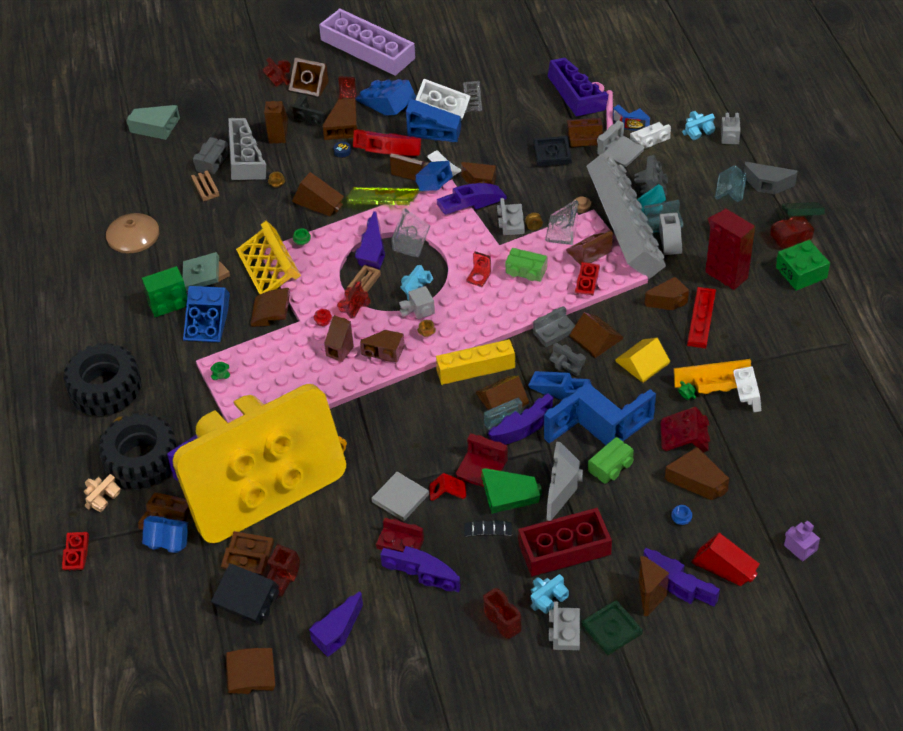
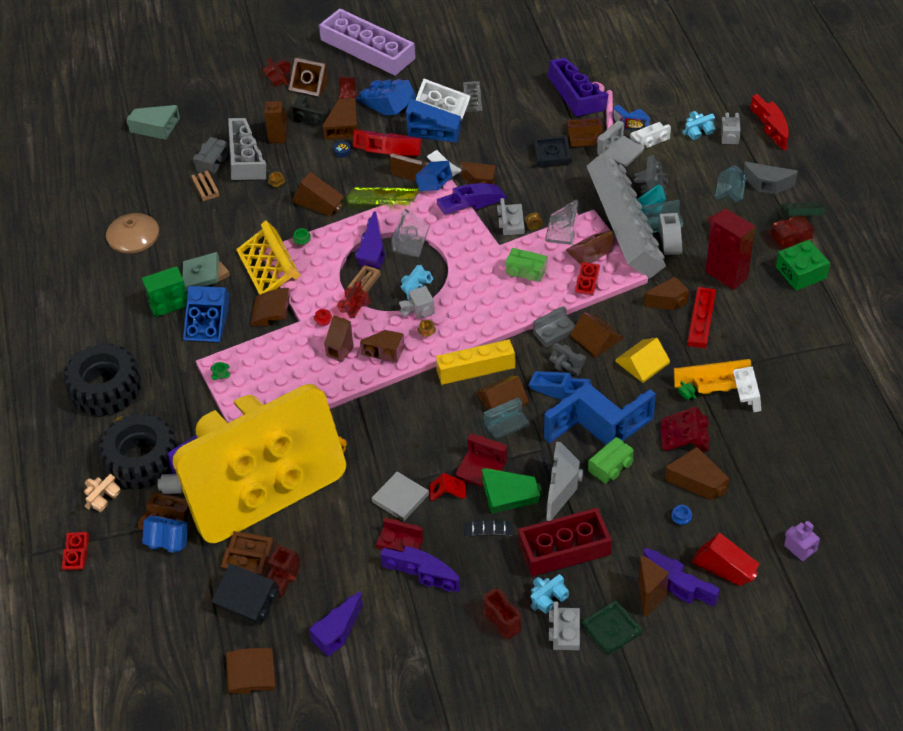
(169, 484): none -> light grey brick
(482, 267): clear red bracket -> none
(520, 426): dark purple slope -> none
(584, 204): medium nougat plate -> none
(773, 118): none -> red slope

